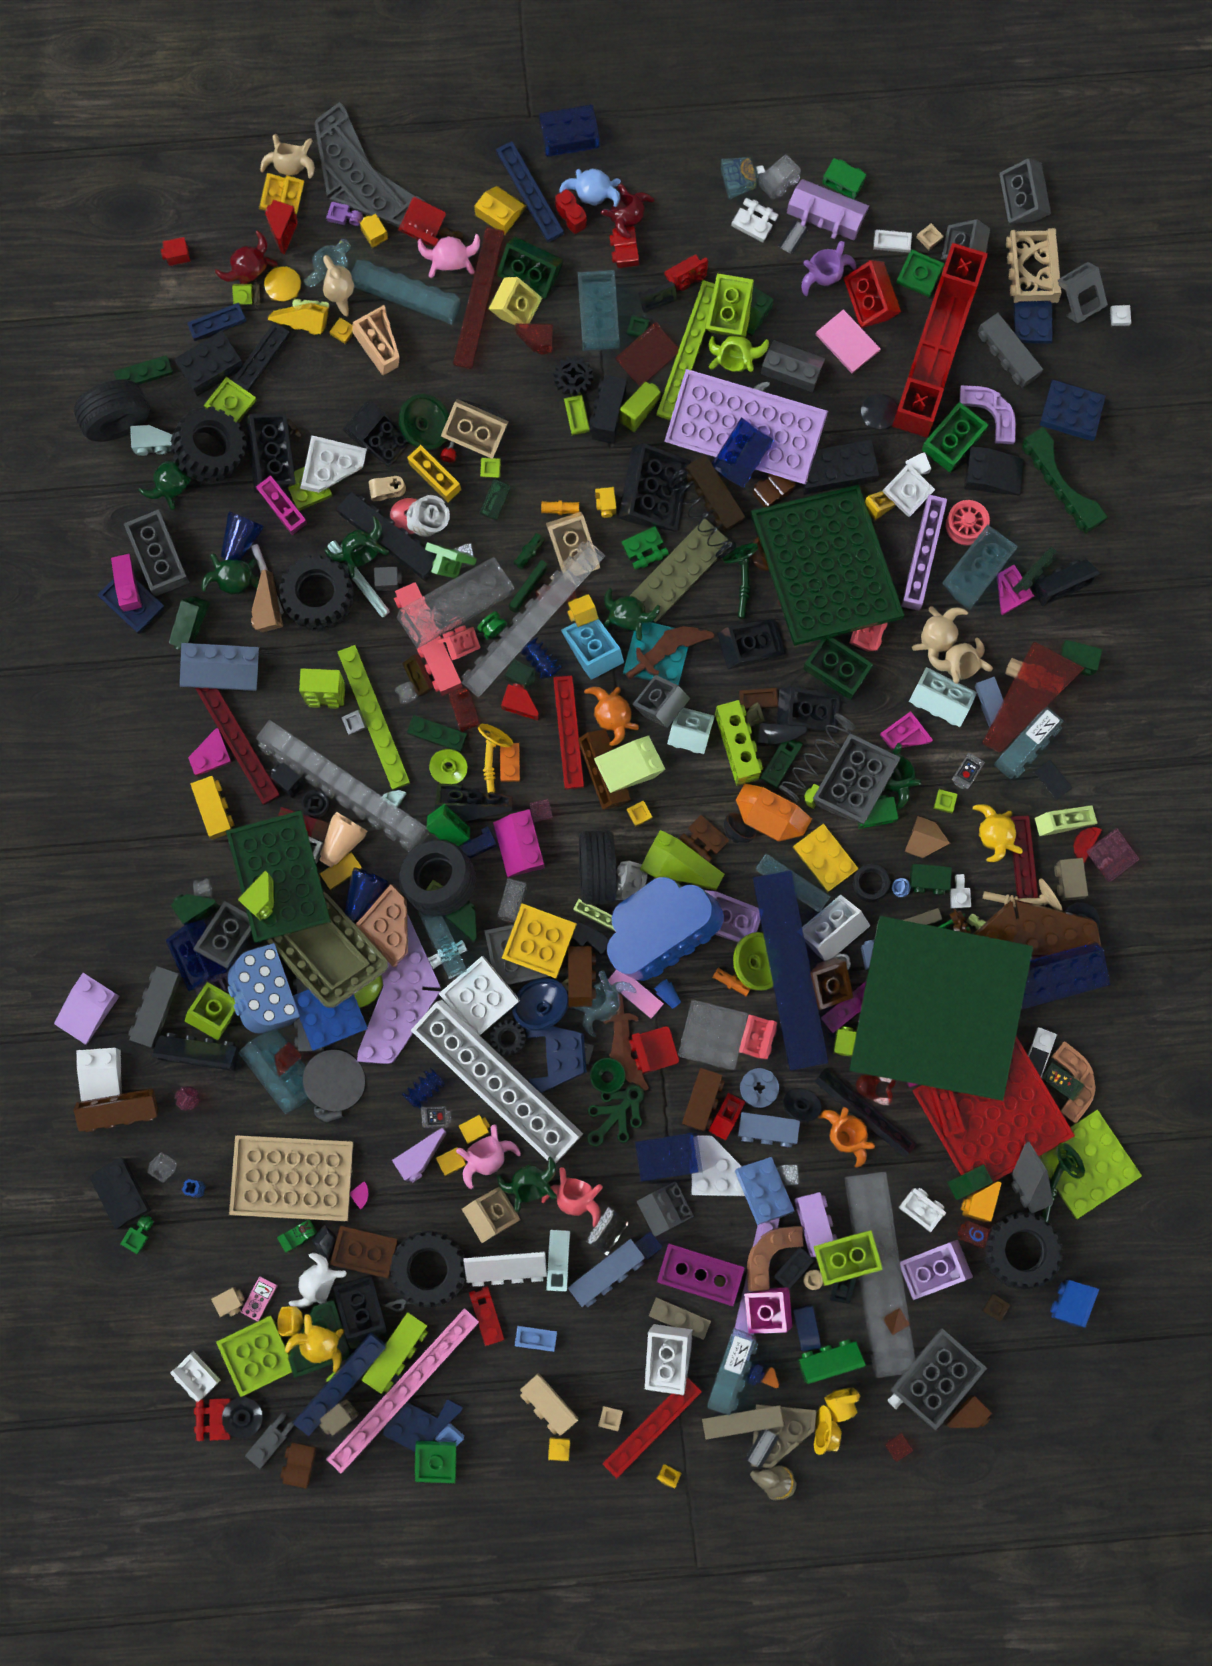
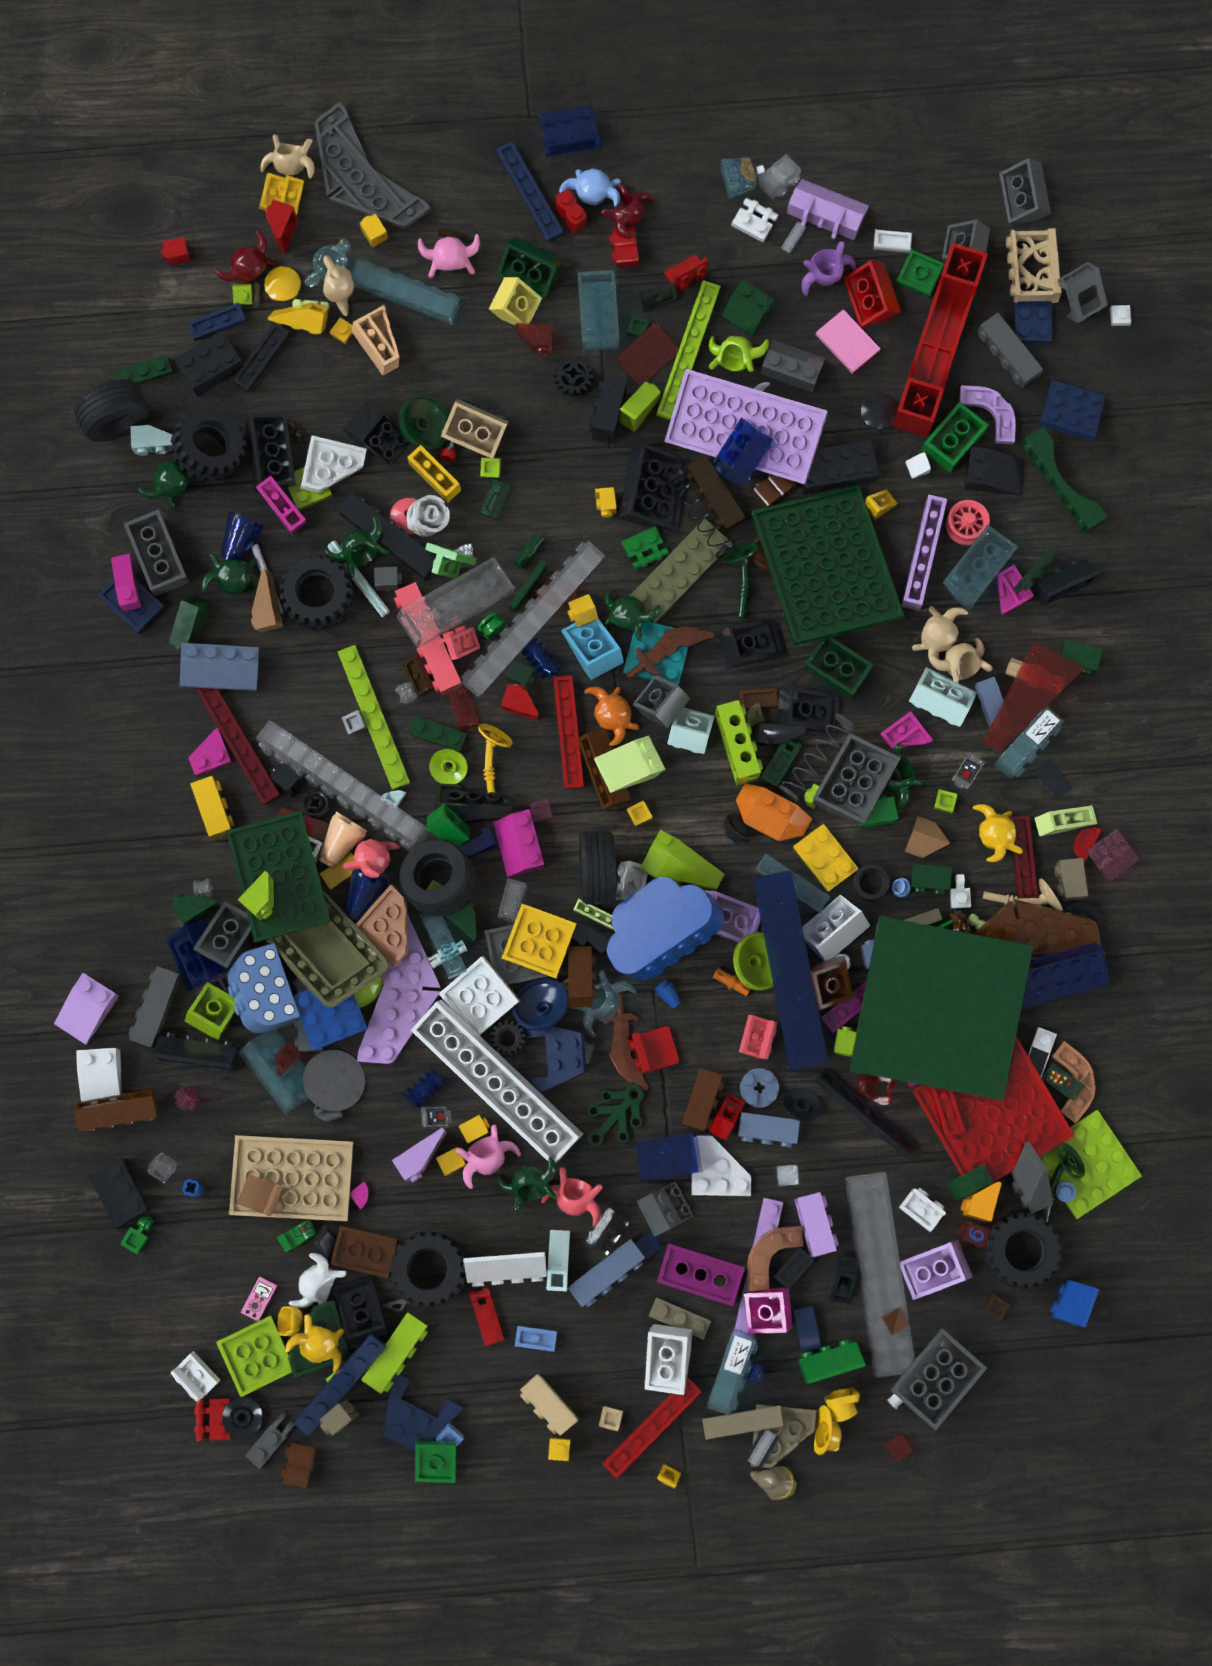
(229, 1302): tan brick -> none
(231, 399): lime plate -> none
(259, 1195): none -> medium nougat piece
(322, 688): lime brick -> none
(339, 213): medium lavender plate -> none
(372, 857): none -> coral piece
(384, 488): tan piece -> none
(402, 1390): bright pink plate -> none
(422, 221): red bracket -> none
(478, 298): clear red plate -> none
(490, 1214): tan slope -> none
(499, 209): yellow slope -> none
(510, 763): orange plate -> none
(560, 507): light orange pin -> none
(567, 535): tan slope -> none
(576, 415): lime tile -> none
(607, 1065): dark green piece -> none
(642, 998): bright pink tile -> none
(708, 835): reddish brown plate -> none
(712, 1035): clear plate -> none
(730, 306): lime slope -> none
(764, 1191): medium blue plate -> none
(770, 1378): orange slope -> none
(813, 1279): tan tile -> none
(844, 178): green brick -> none
(847, 1257): lime slope -> none
(848, 1134): orange piece -> none
(868, 638): coral bracket -> none
(908, 490): white plate -> none
(929, 236): tan plate -> none
(969, 1415): reddish brown slope -> none
(1065, 1191): none -> medium blue plate

